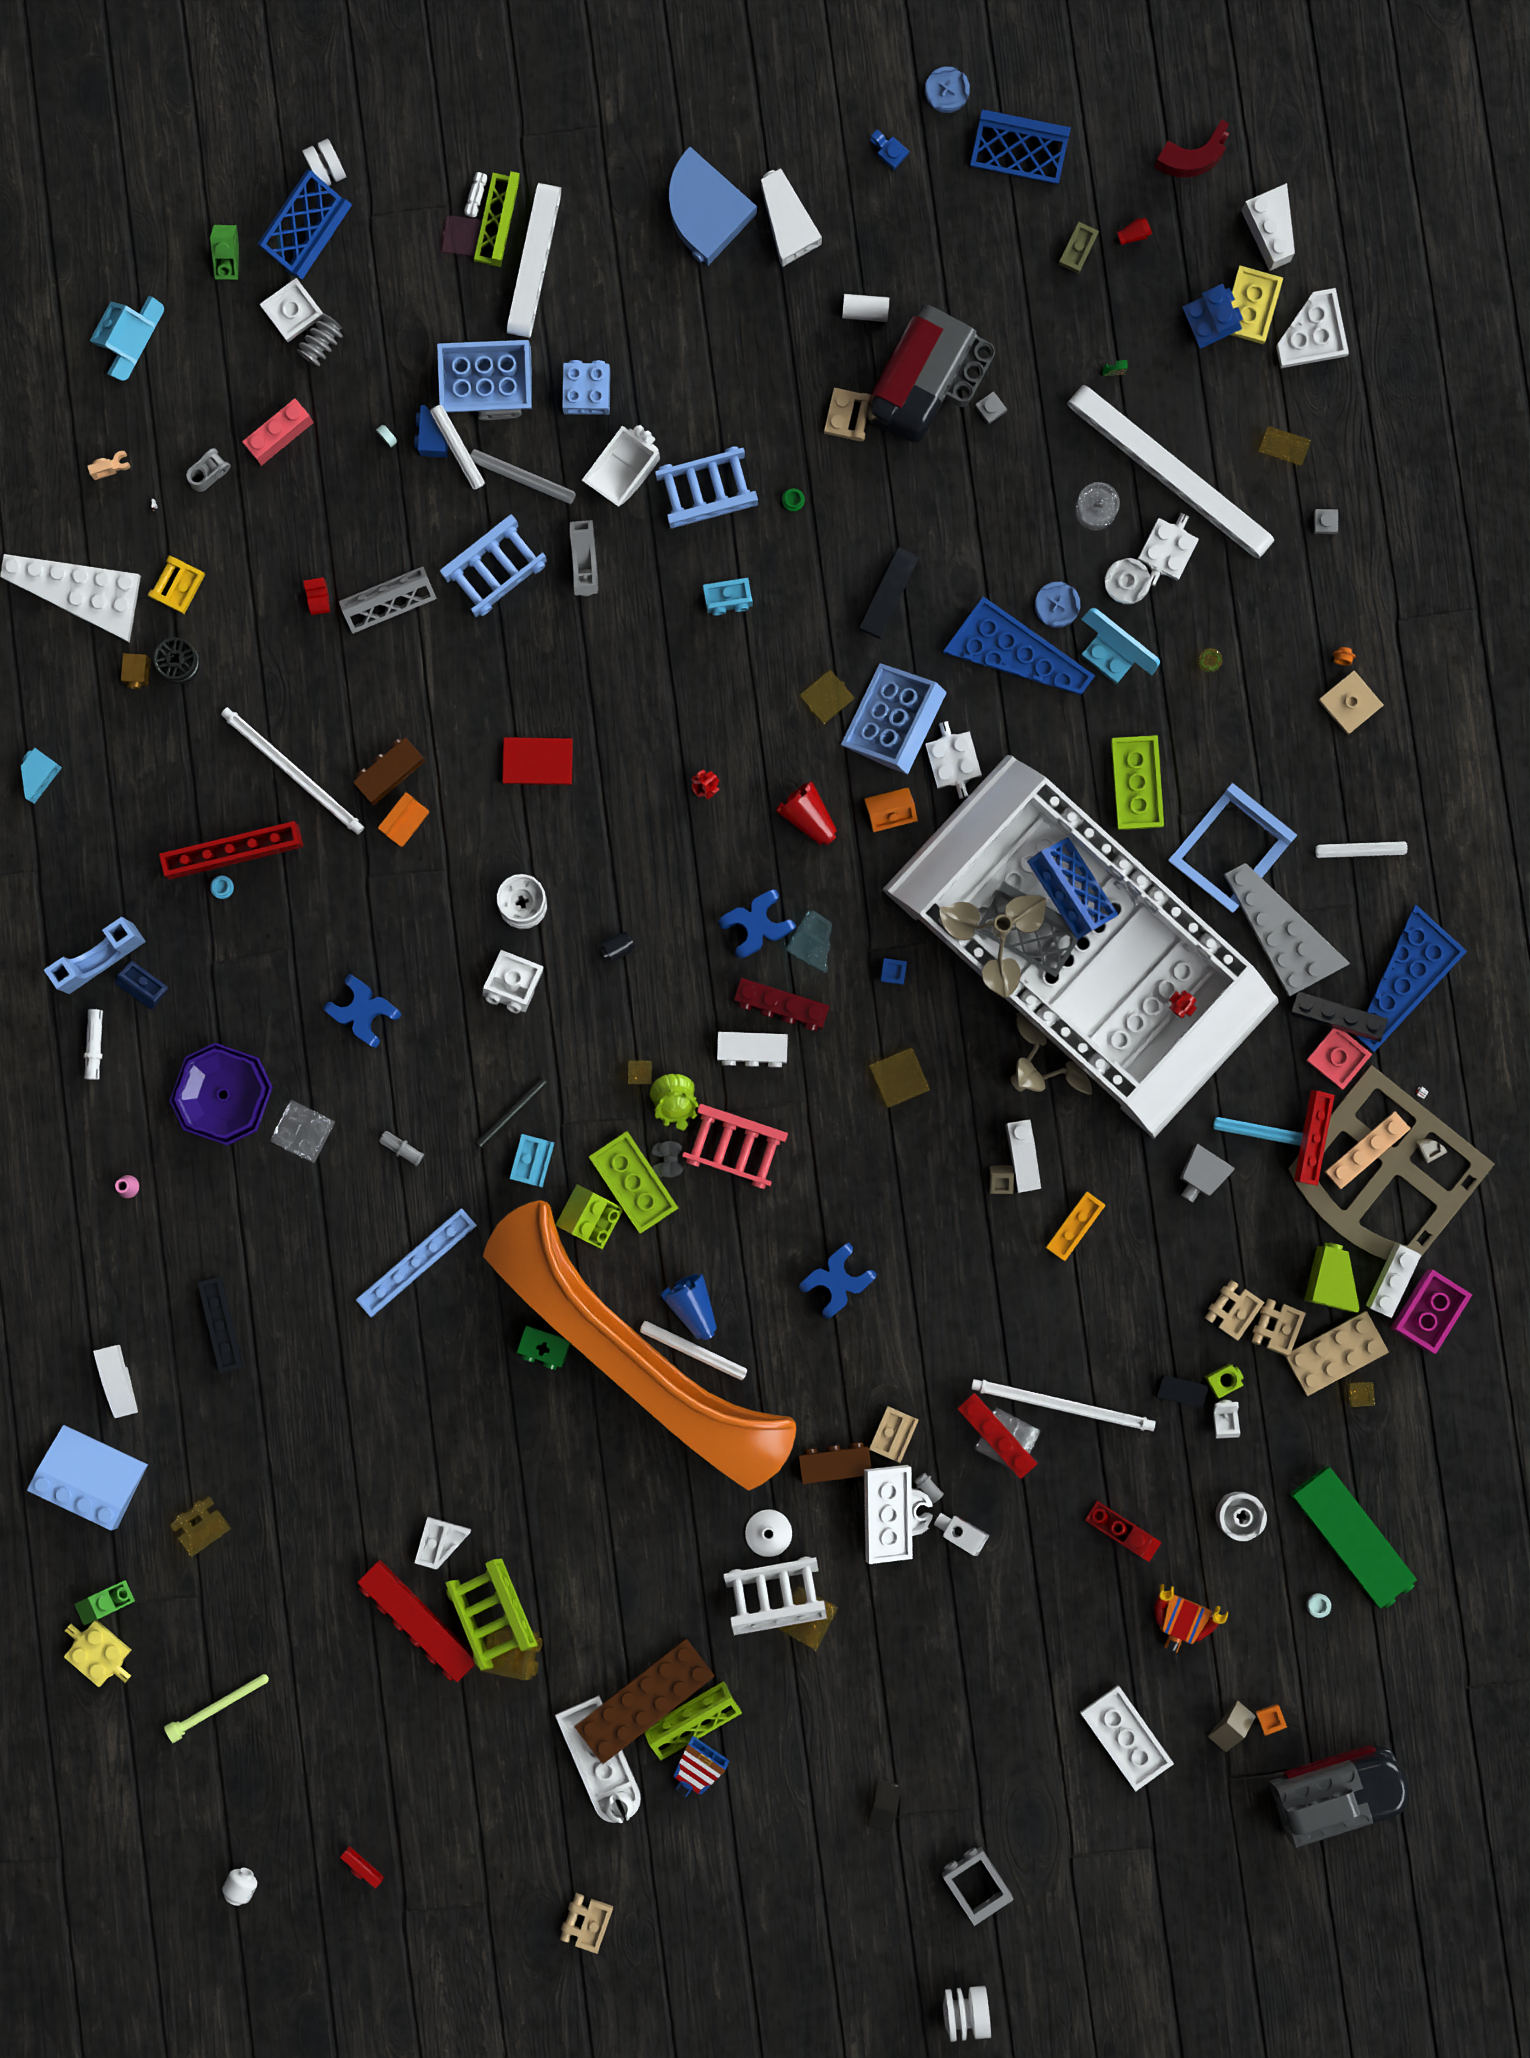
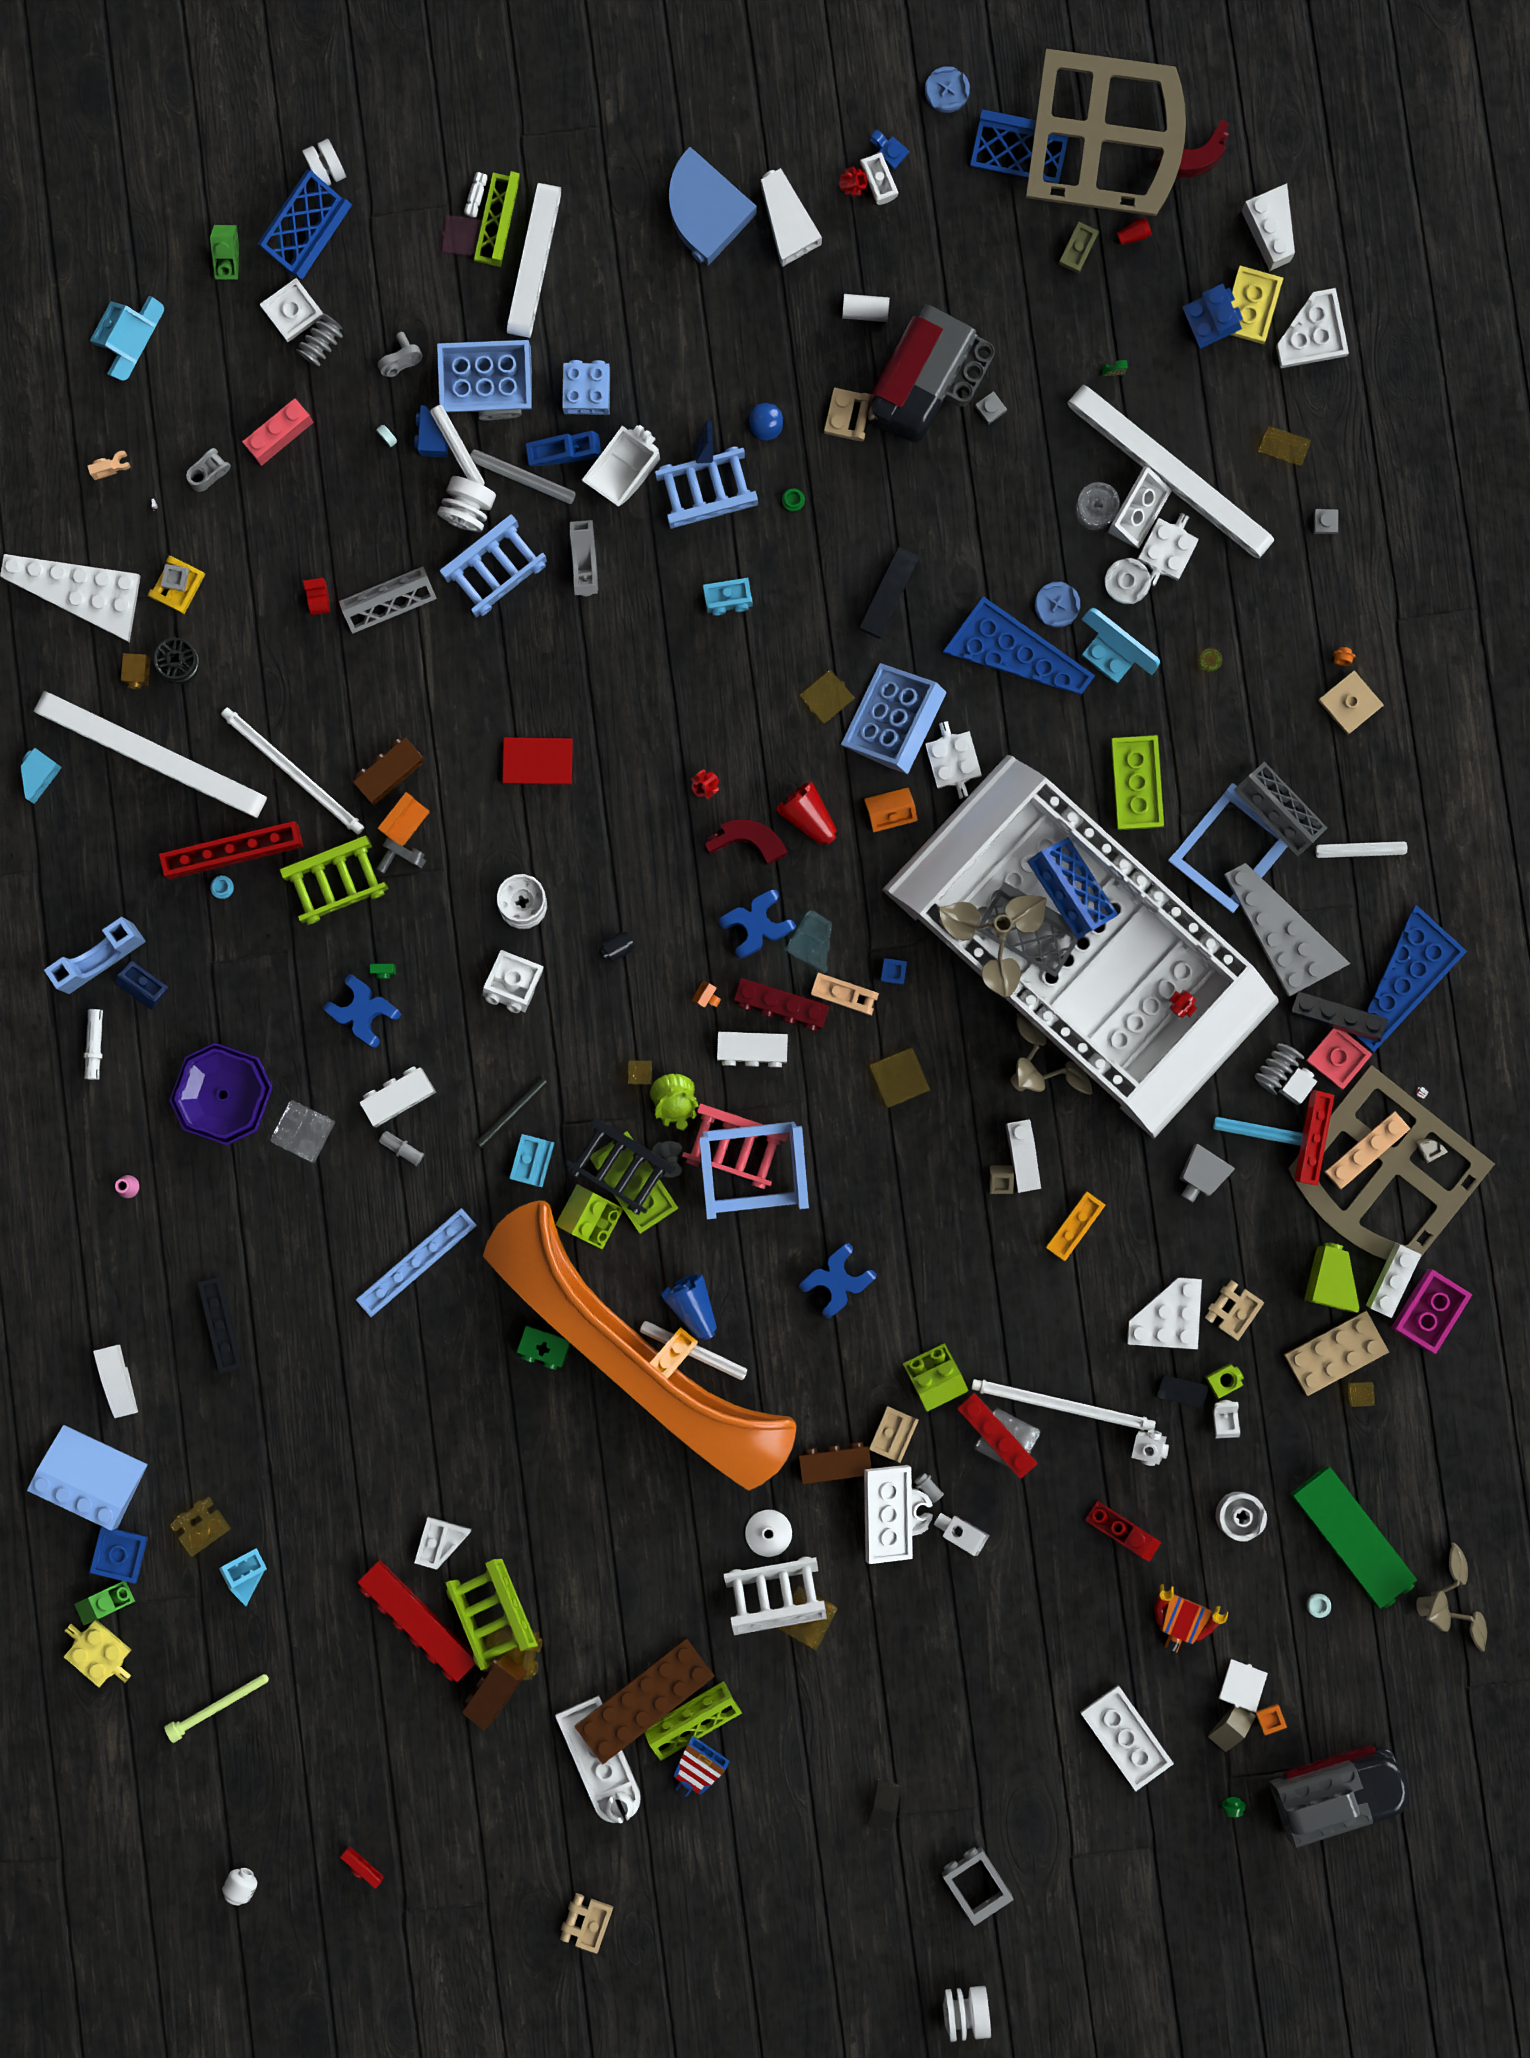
(118, 1555): none -> blue plate
(150, 754): none -> white beam
(175, 577): none -> light grey plate
(244, 1574): none -> medium azure slope
(316, 866): none -> lime fence
(383, 971): none -> green plate
(397, 1096): none -> white brick
(406, 357): none -> light grey piece
(414, 856): none -> dark grey piece
(465, 507): none -> white wheel
(493, 1691): none -> reddish brown brick
(564, 449): none -> blue slope
(620, 1143): none -> black fence
(674, 1352): none -> light orange plate
(704, 444): none -> dark blue slope
(705, 995): none -> orange tile
(751, 832): none -> dark red arch
(766, 421): none -> blue hair
(800, 1193): none -> light blue piece
(843, 993): none -> light nougat plate
(853, 181): none -> red gear
(879, 178): none -> white brick
(935, 1377): none -> lime slope
(1095, 132): none -> dark tan window
(1140, 508): none -> white slope
(1142, 1448): none -> white brick
(1169, 1318): none -> white plate
(1233, 1807): none -> green plate
(1243, 1685): none -> white piece
(1270, 808): none -> dark grey fence
(1277, 1067): none -> light grey piece
(1285, 1329): tan plate -> none
(1298, 1085): none -> white brick
(1436, 1605): none -> dark tan plant

